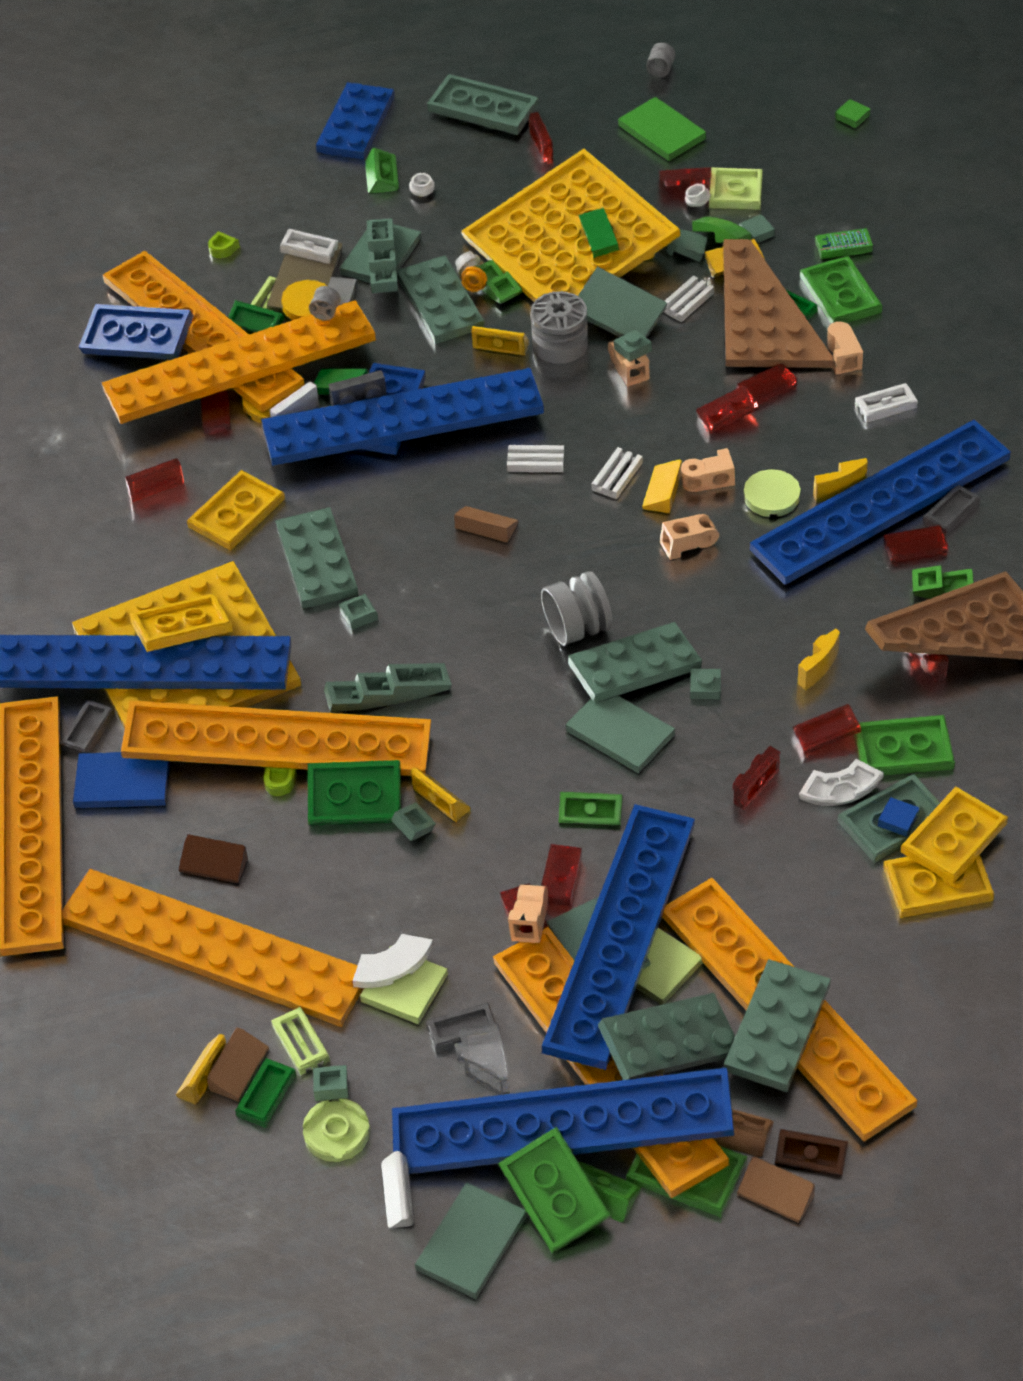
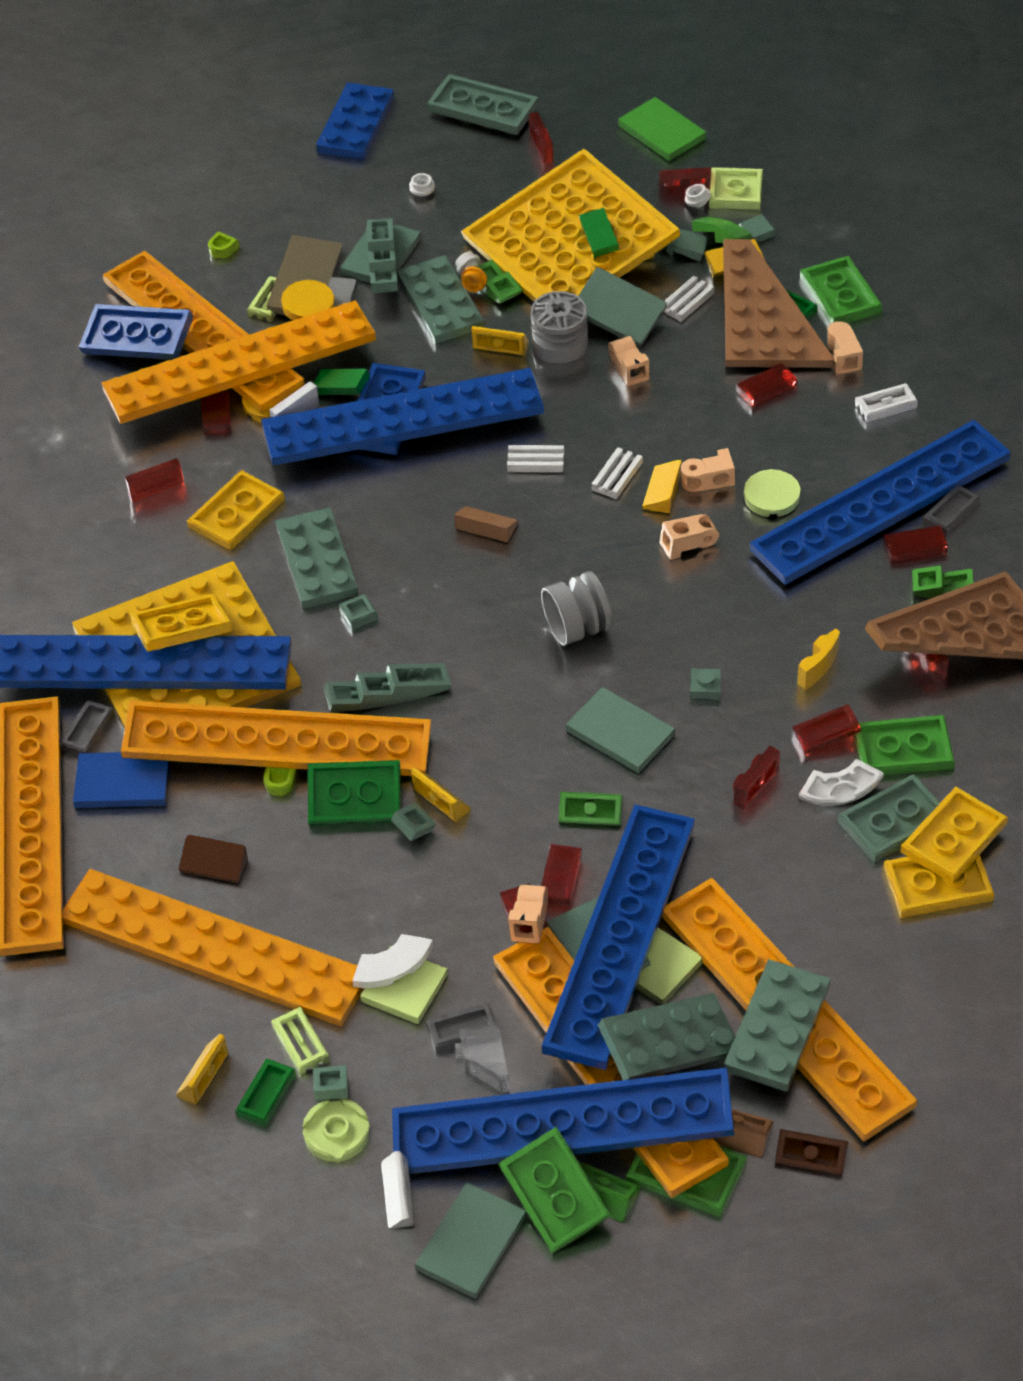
(237, 1065): medium nougat slope -> none
(254, 318): green tile -> none
(308, 246): white tile -> none
(324, 303): light grey wheel -> none
(358, 388): flat silver plate -> none
(381, 171): bright green slope -> none
(632, 345): sand green plate -> none
(634, 662): sand green plate -> none
(660, 60): light grey wheel -> none
(727, 409): clear red plate -> none
(776, 1189): medium nougat slope -> none
(833, 483): yellow slope -> none
(843, 243): bright green tile -> none
(852, 113): bright green tile -> none
(898, 816): blue tile -> none

